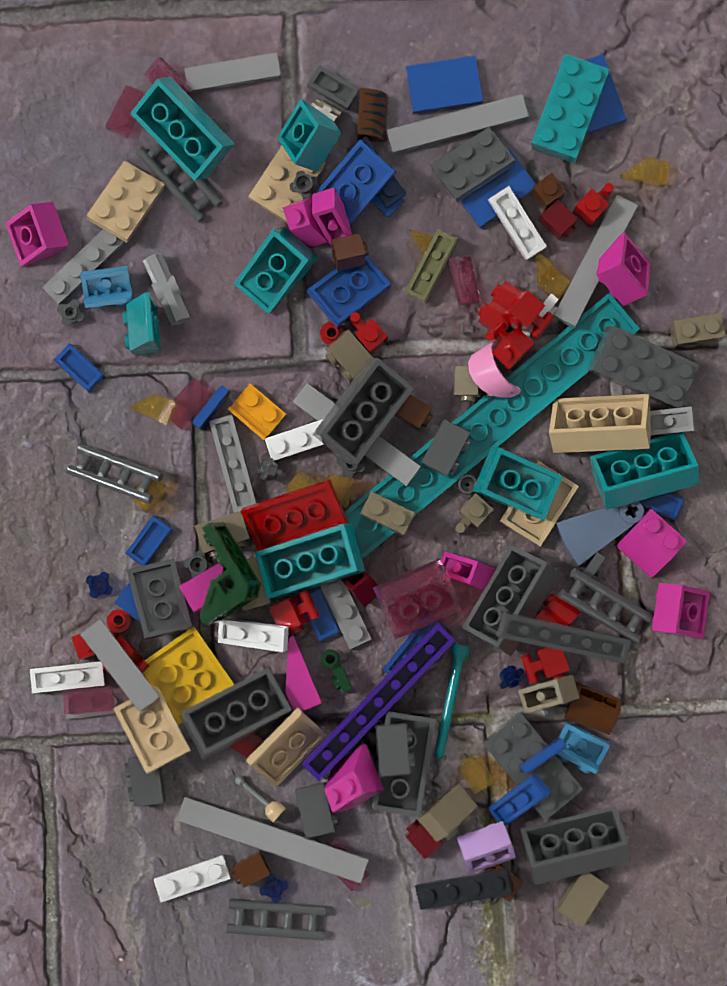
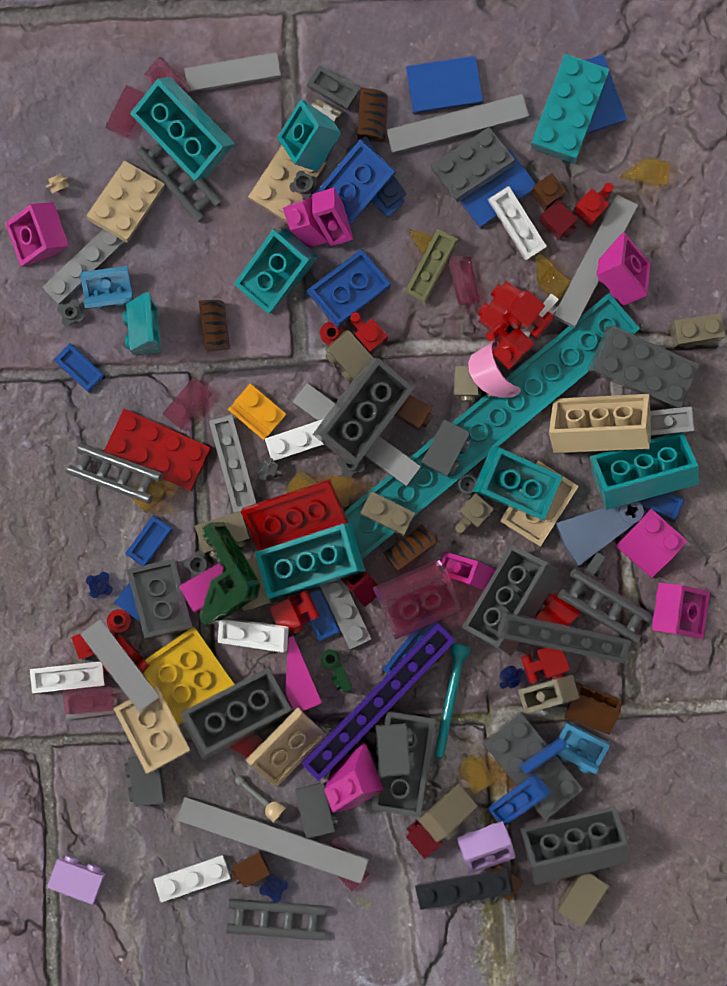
(57, 183): none -> tan plate
(76, 879): none -> lavender brick
(156, 407): clear yellow slope -> none
(157, 449): none -> red plate
(166, 289): light grey piece -> none
(211, 407): blue tile -> none
(214, 325): none -> reddish brown brick
(349, 252): reddish brown brick -> none
(409, 547): none -> reddish brown brick

